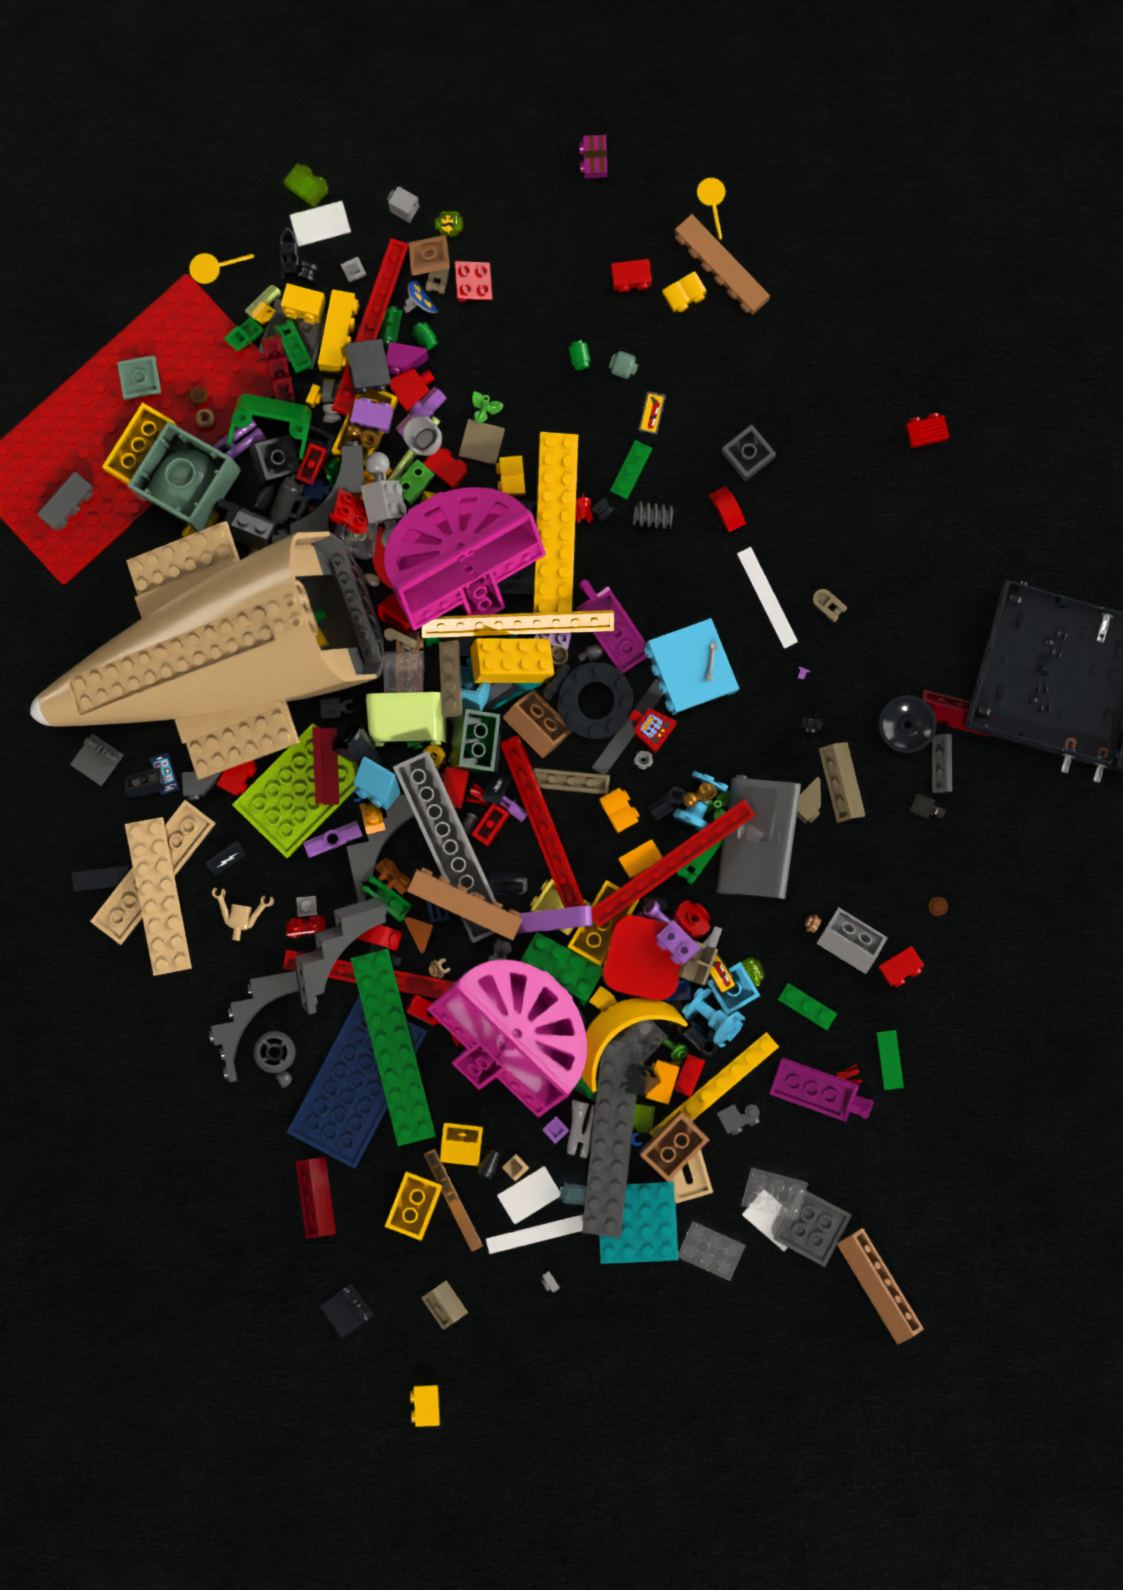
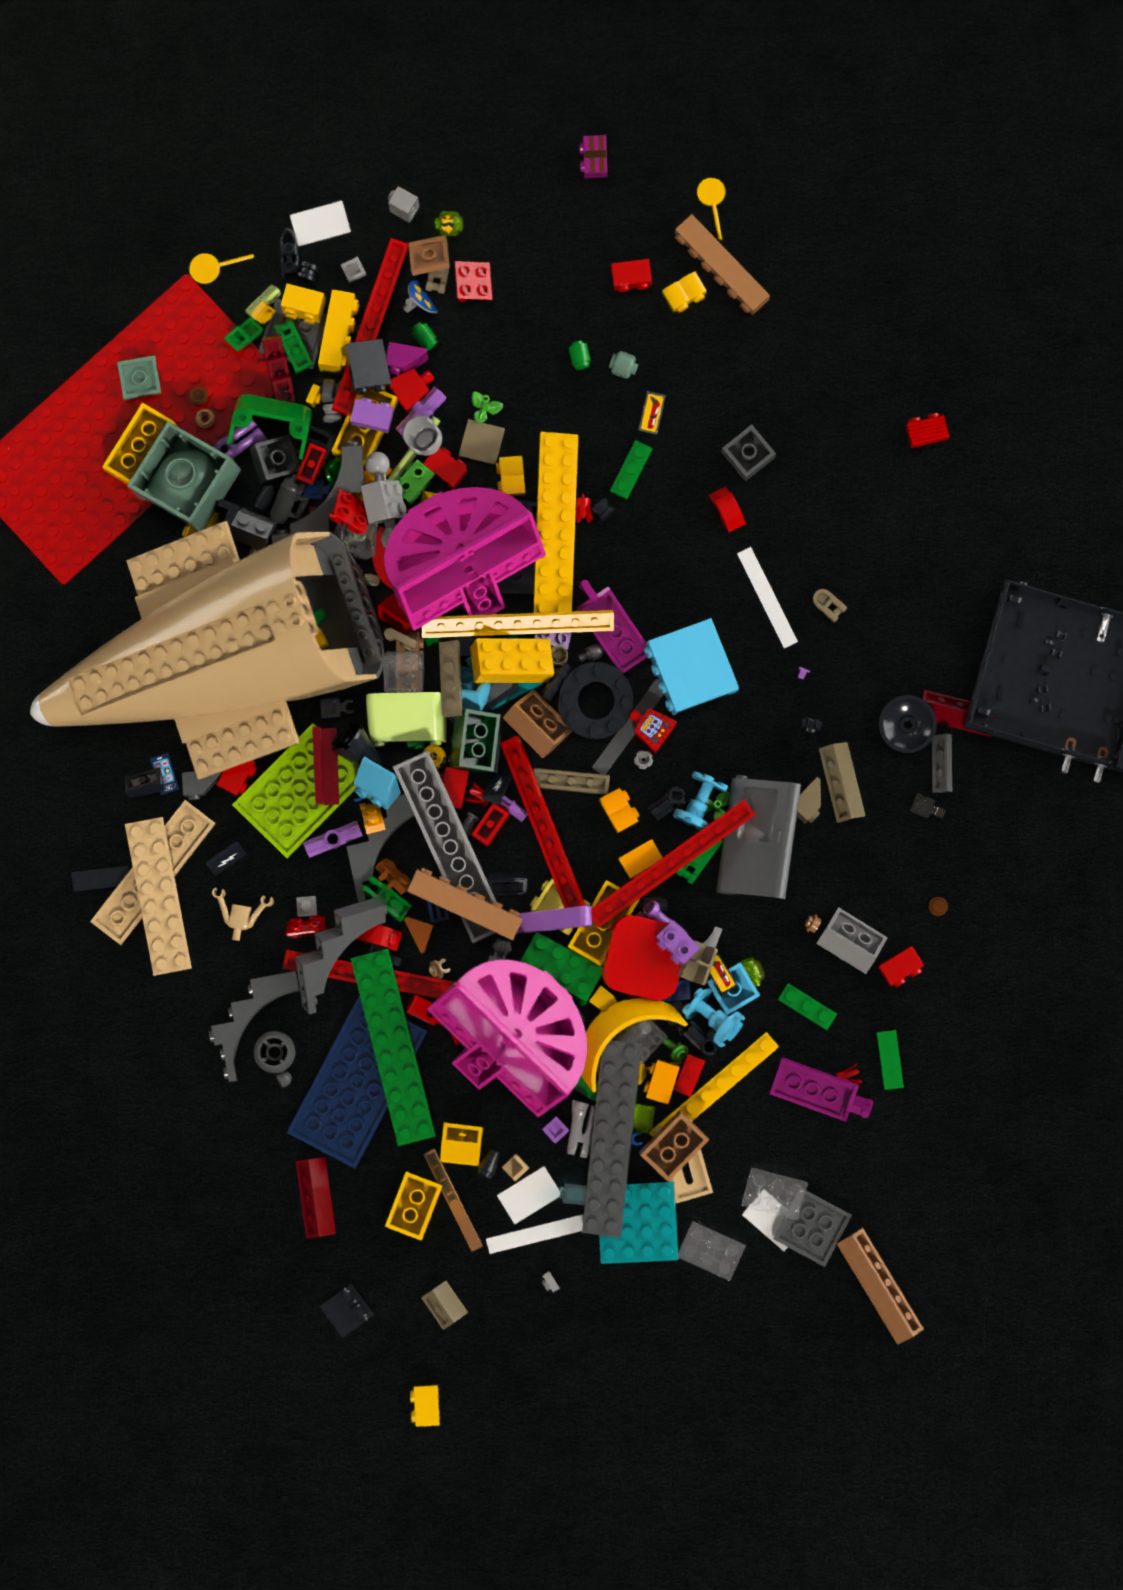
(66, 502): dark grey brick -> none
(96, 759): dark grey hinge -> none
(306, 184): clear neon green brick -> none
(355, 431): pearl gold plate -> none
(390, 325): green hinge -> none
(645, 1079): black panel -> none
(653, 515): dark grey piece -> none
(701, 917): red plate -> none
(704, 793): pearl gold plate -> none
(713, 646): light grey hinge -> none
(733, 1120): dark grey brick -> none

